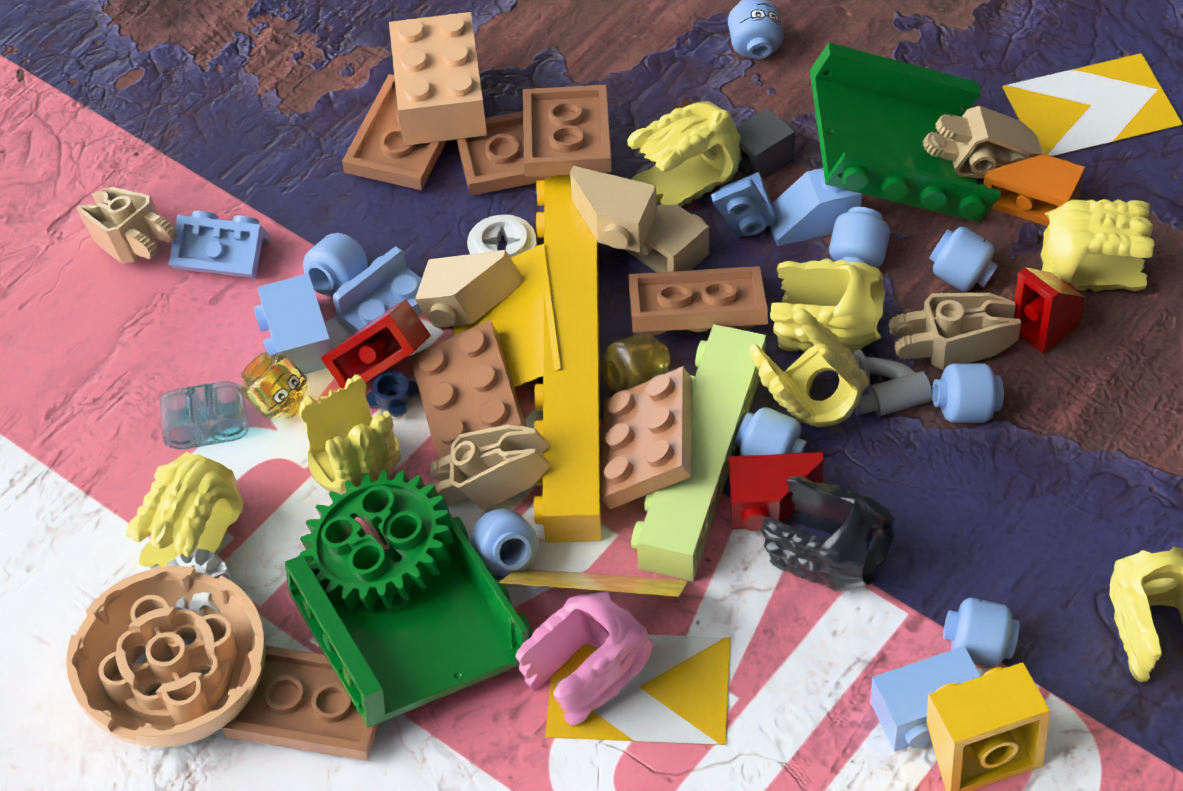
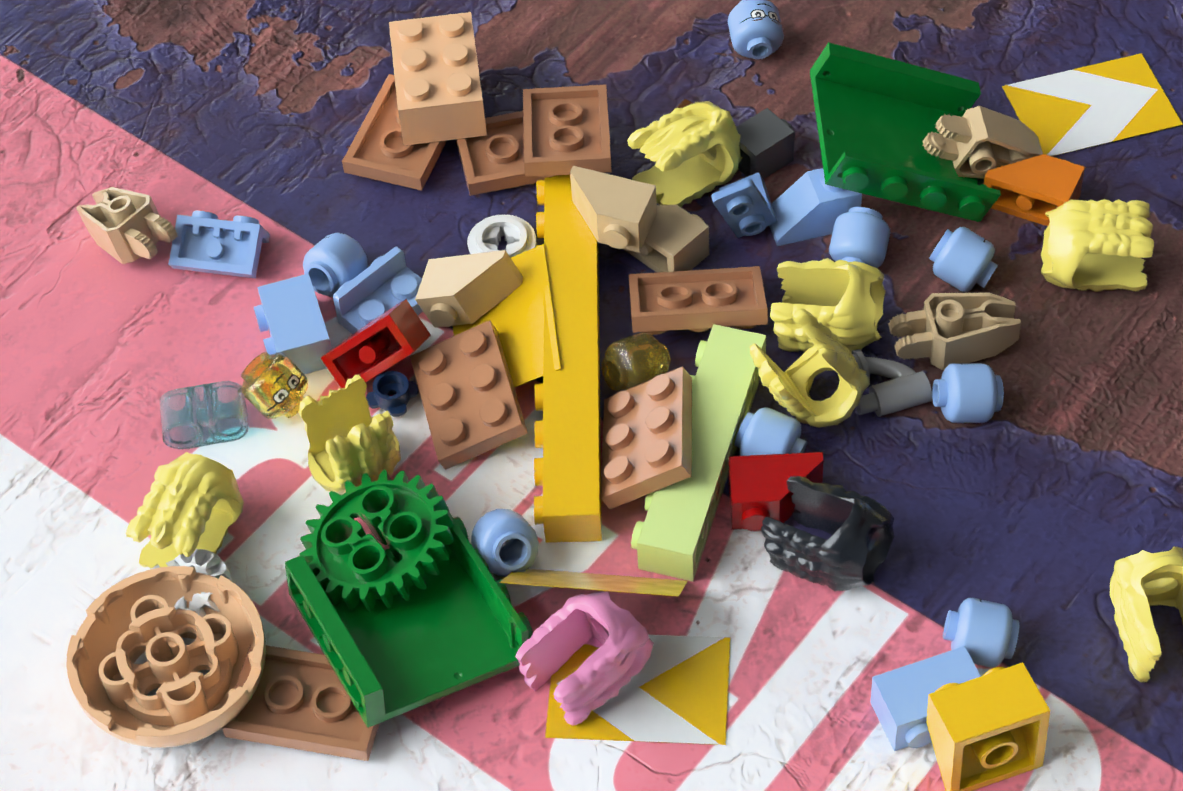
(491, 465): tan hinge -> none
(1046, 308): red slope -> none

